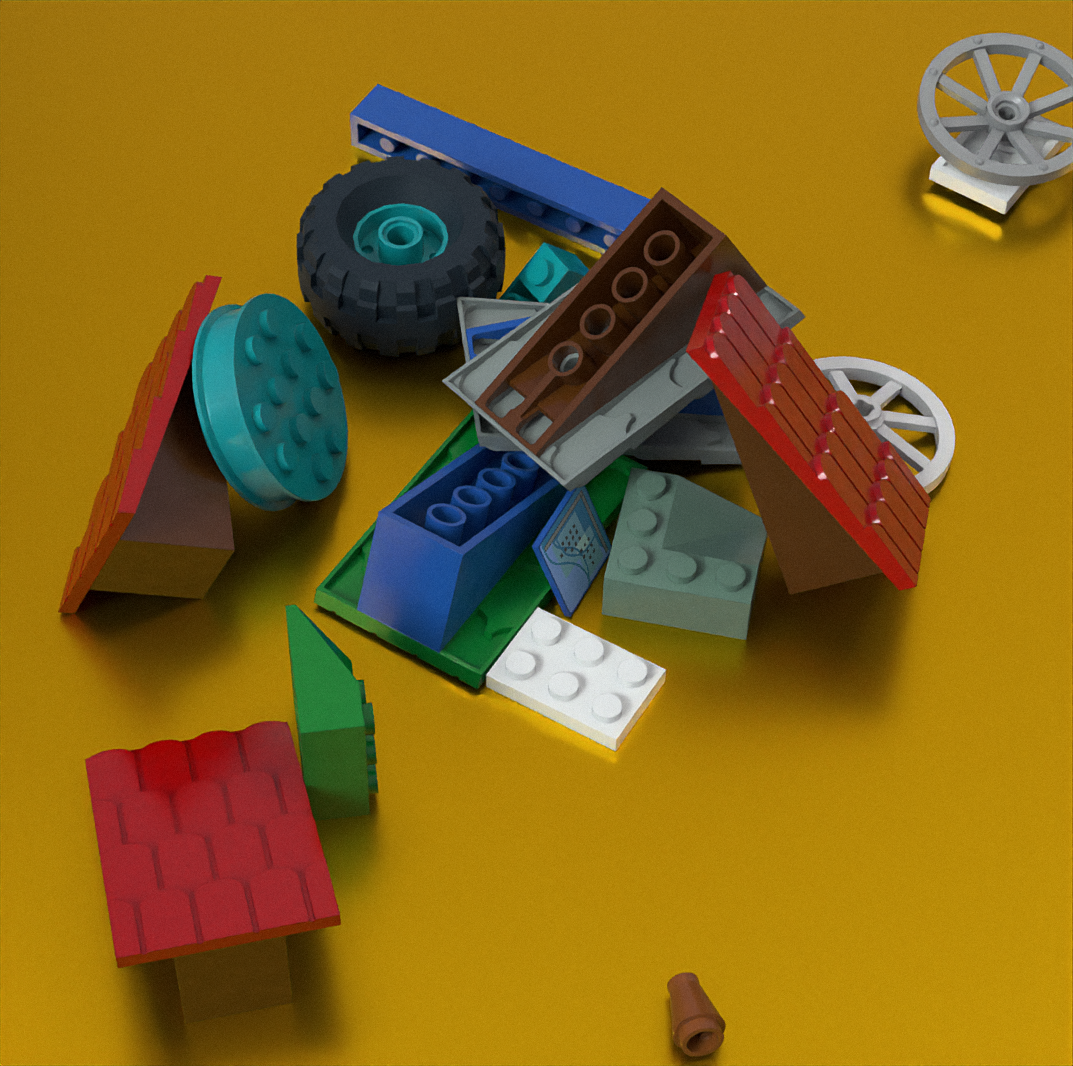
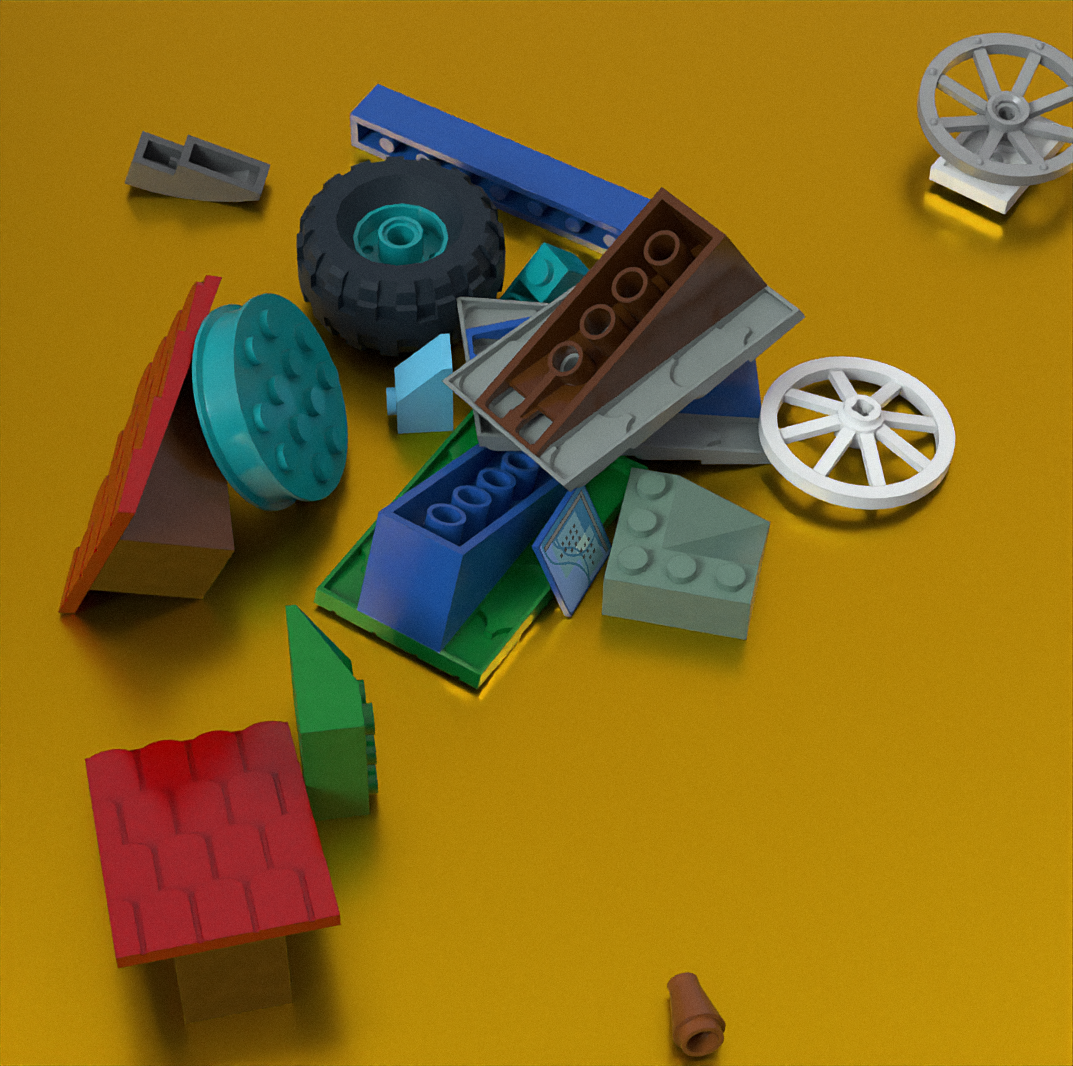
(195, 170): none -> dark grey slope
(419, 394): none -> medium azure slope
(576, 678): white plate -> none
(818, 472): red piece -> none

